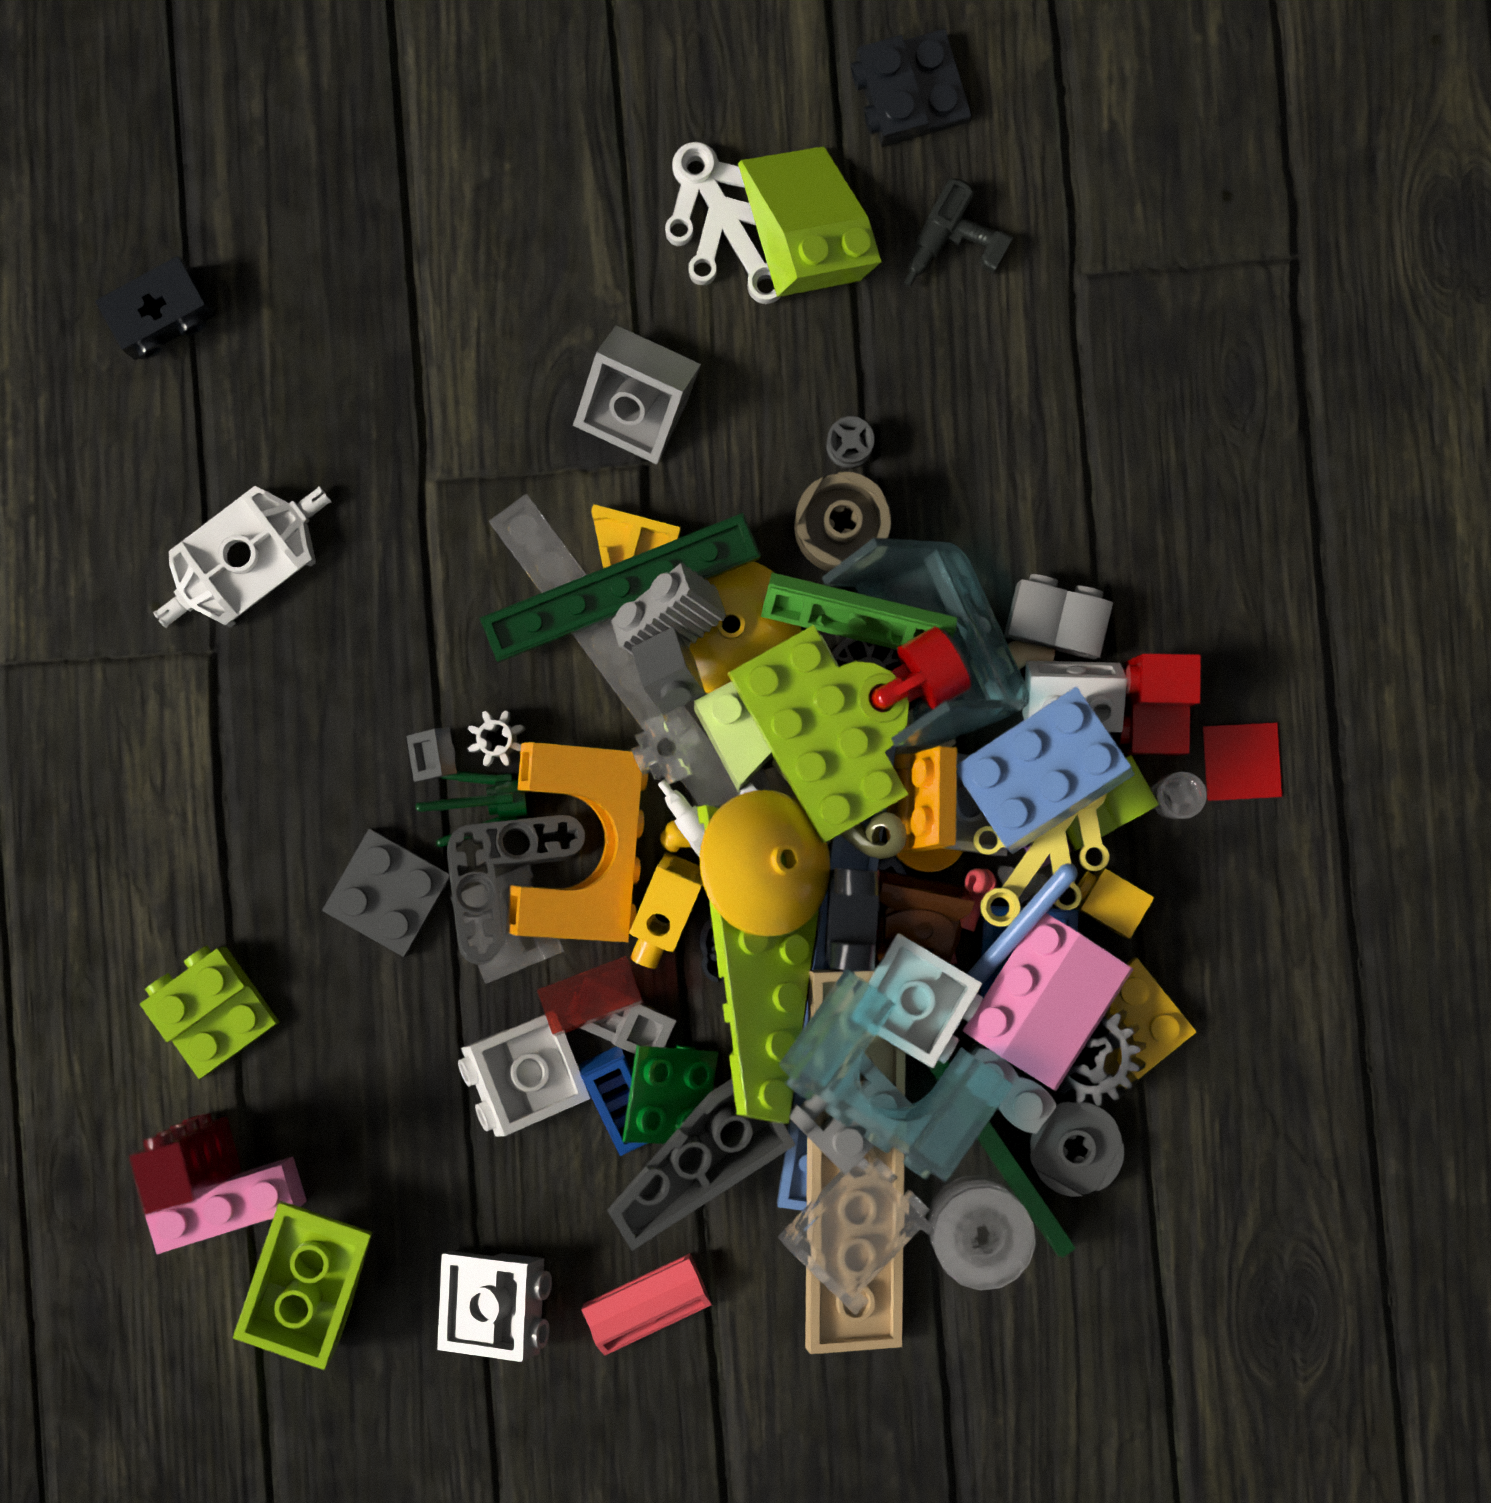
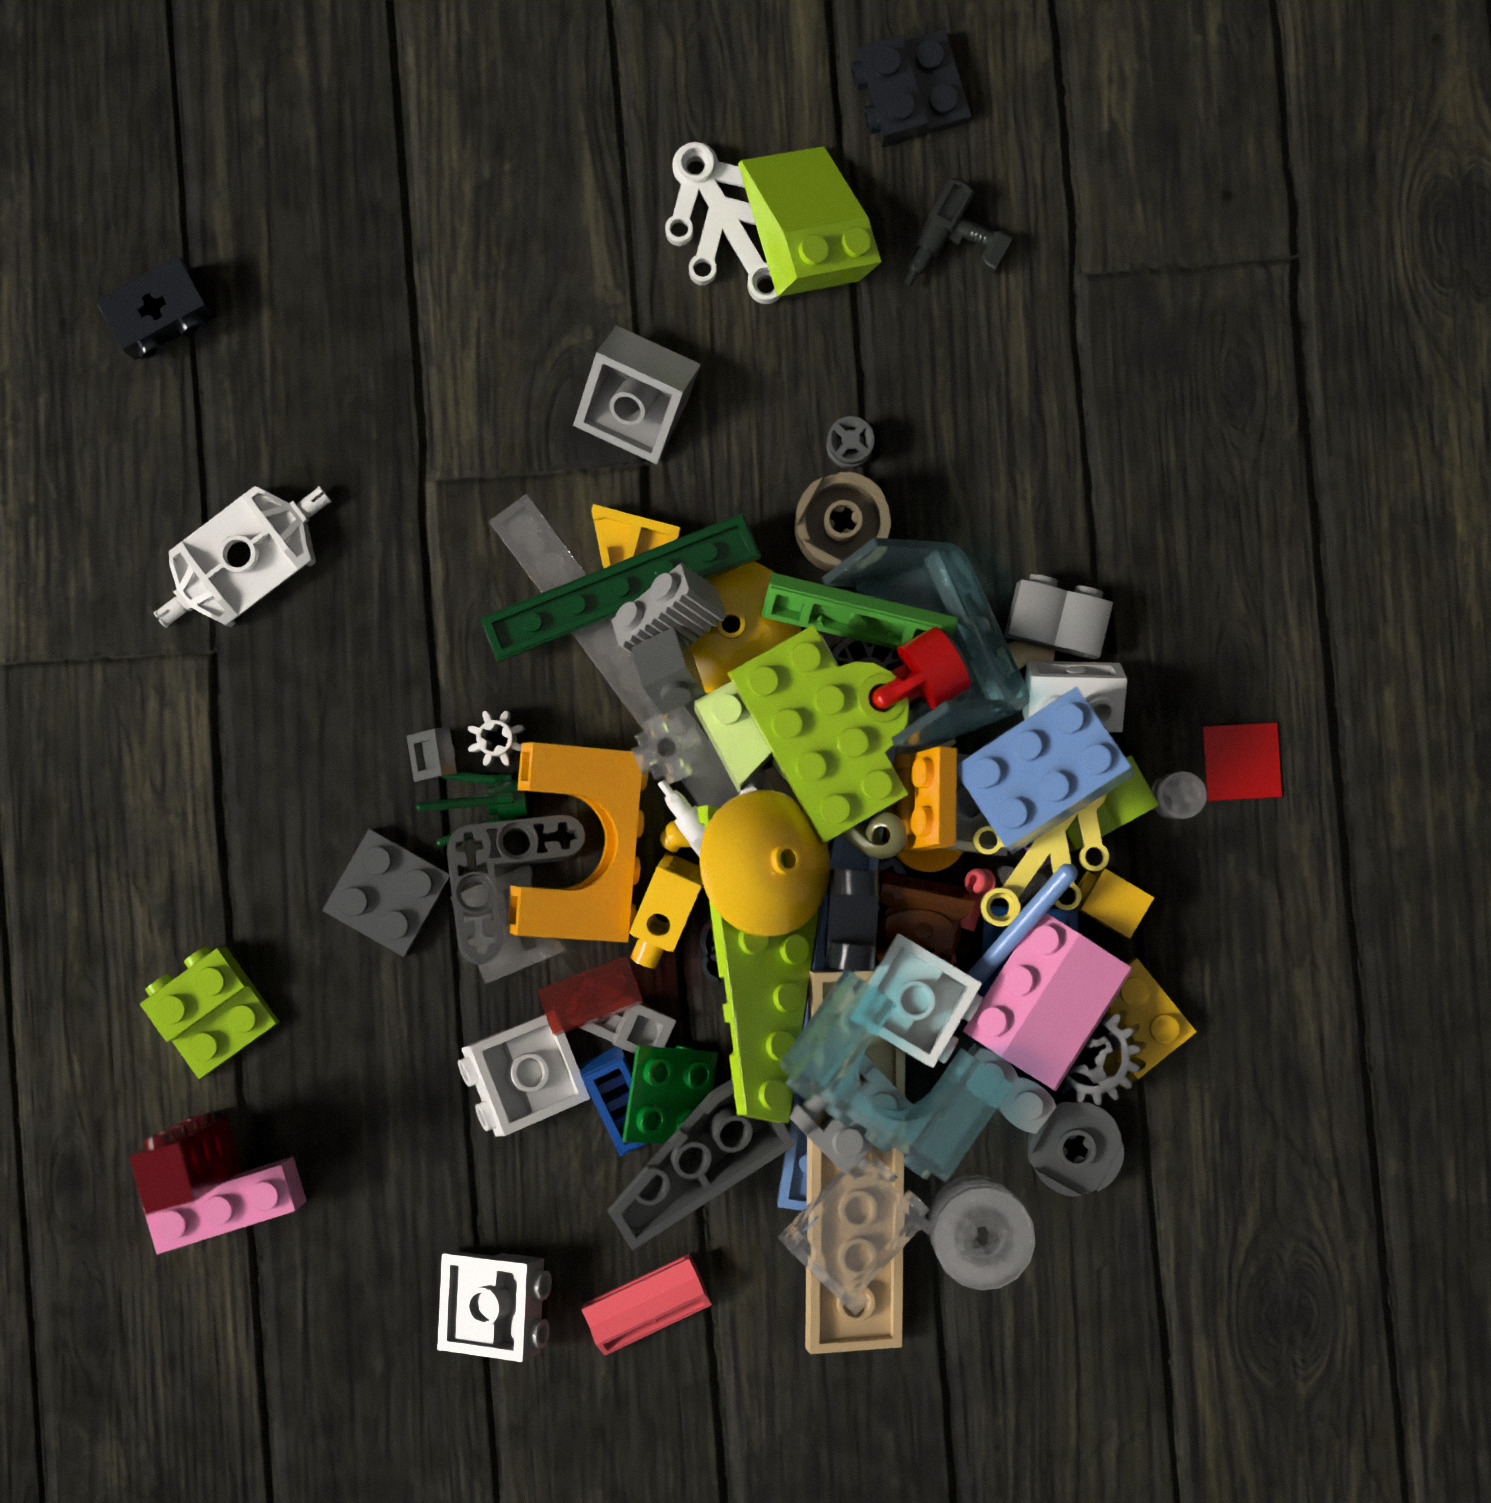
(303, 1285): lime slope -> none
(1019, 1183): dark green tile -> none
(1159, 703): red brick -> none

